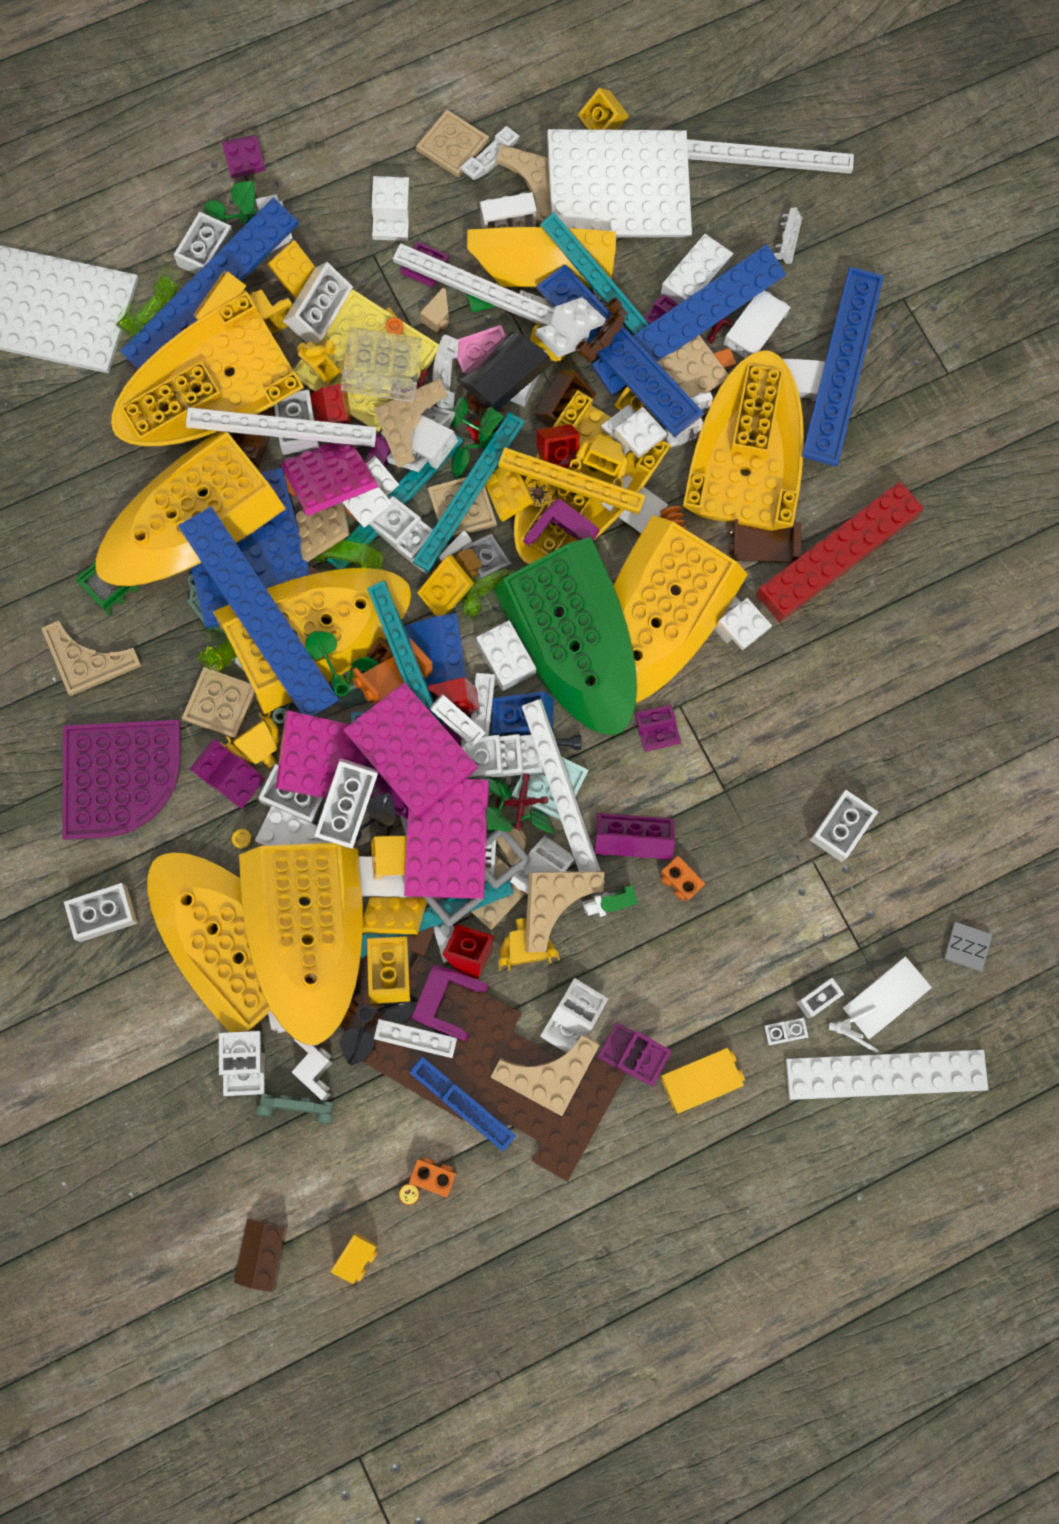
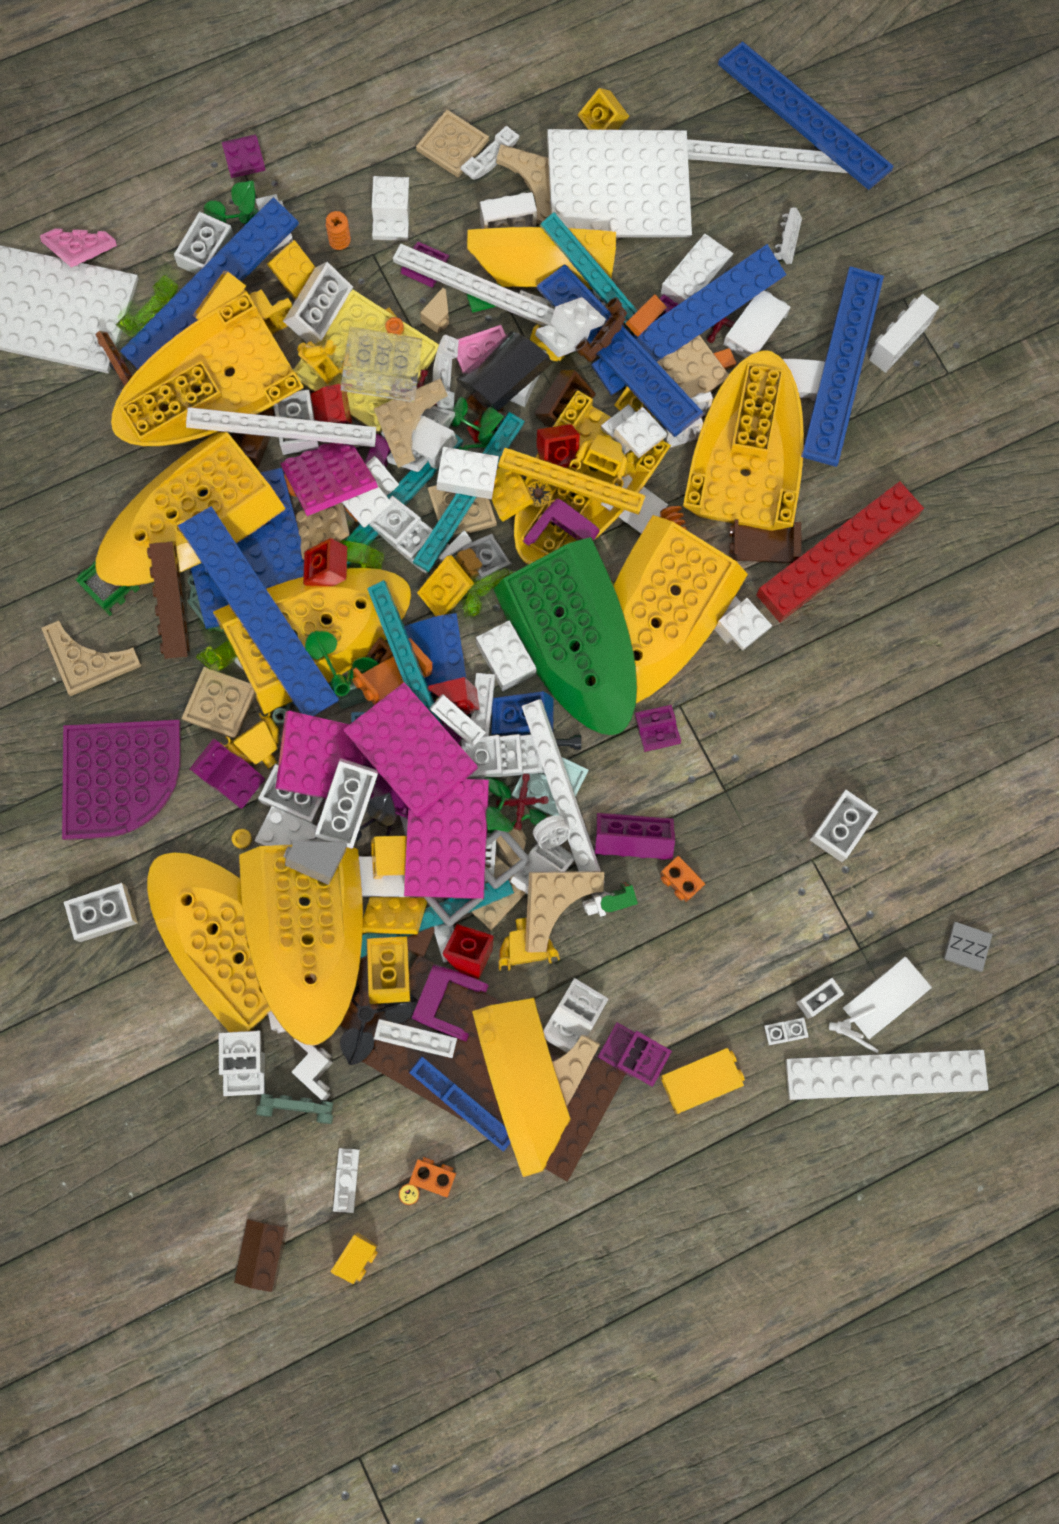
(77, 245): none -> bright pink plate
(114, 356): none -> dark orange piece
(169, 599): none -> reddish brown brick
(315, 858): none -> light grey slope
(325, 564): none -> red slope
(338, 230): none -> orange piece
(346, 1180): none -> white plate
(467, 473): none -> white brick
(523, 1080): none -> yellow slope
(551, 832): none -> white wheel
(646, 315): none -> orange tile
(805, 115): none -> blue plate
(903, 333): none -> white brick

